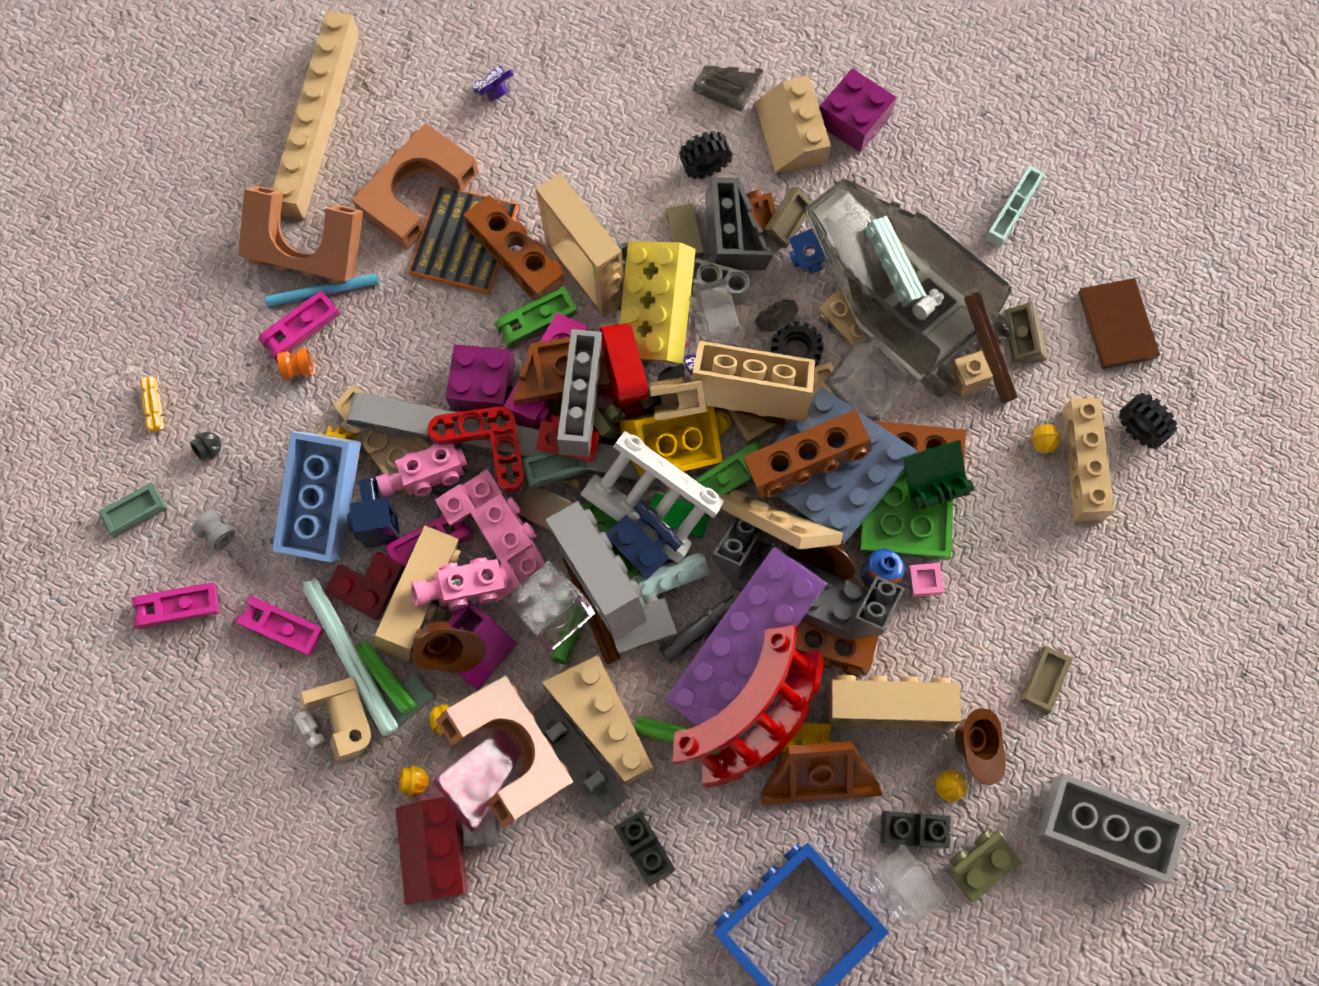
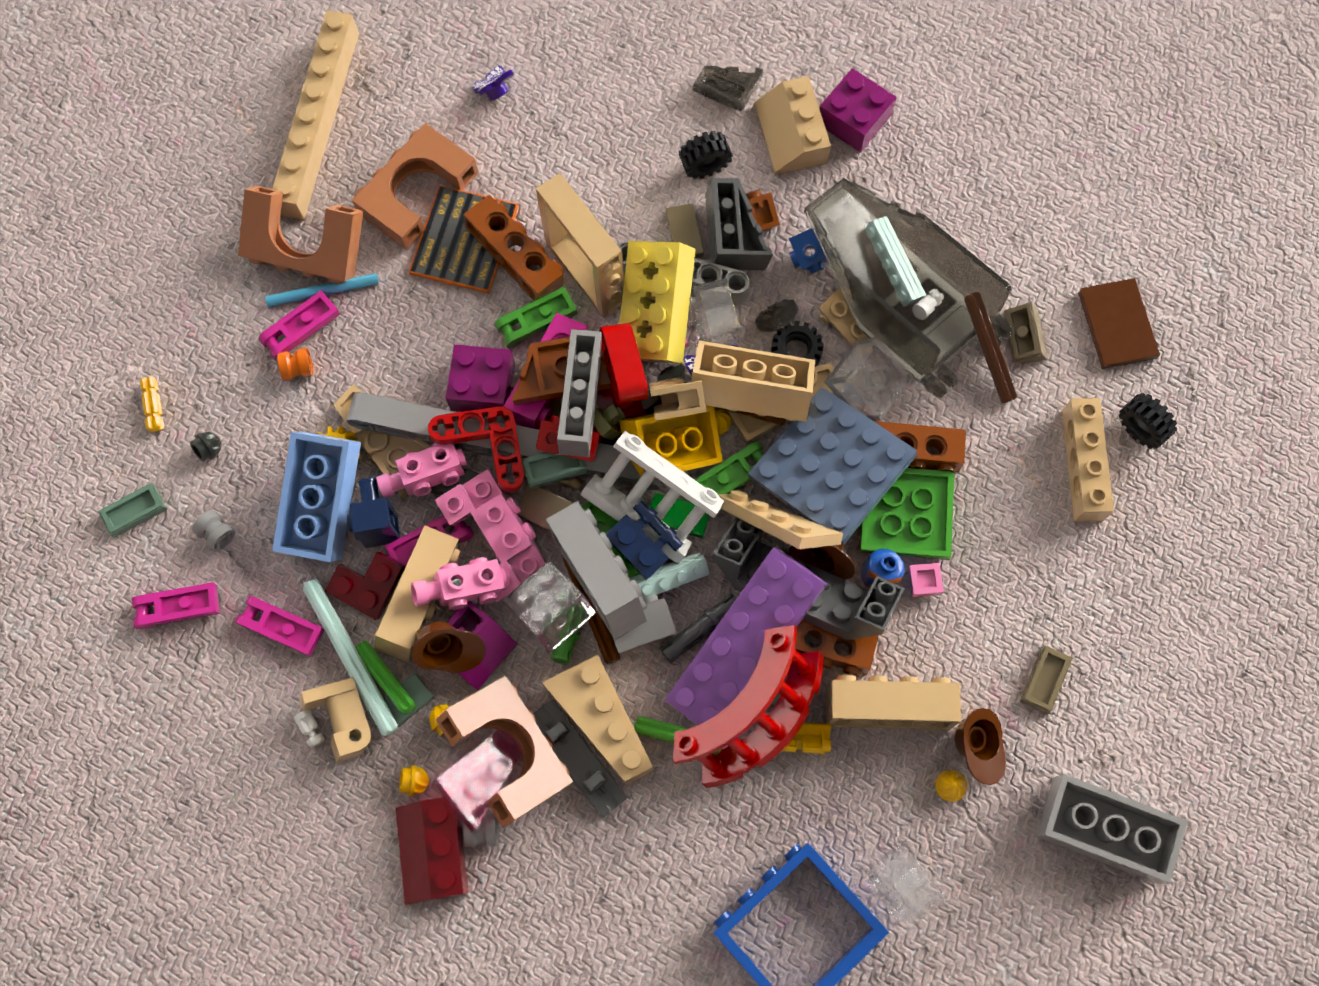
(644, 848): pearl dark grey slope -> none
(788, 217): dark tan tile -> none
(817, 440): dark orange brick -> none
(820, 774): dark orange wing -> none
(915, 829): pearl dark grey slope -> none
(936, 476): dark green hinge -> none
(972, 373): tan brick -> none
(983, 865): olive bracket -> none
(1015, 206): light aqua piece -> none
(1046, 438): yellow plate -> none

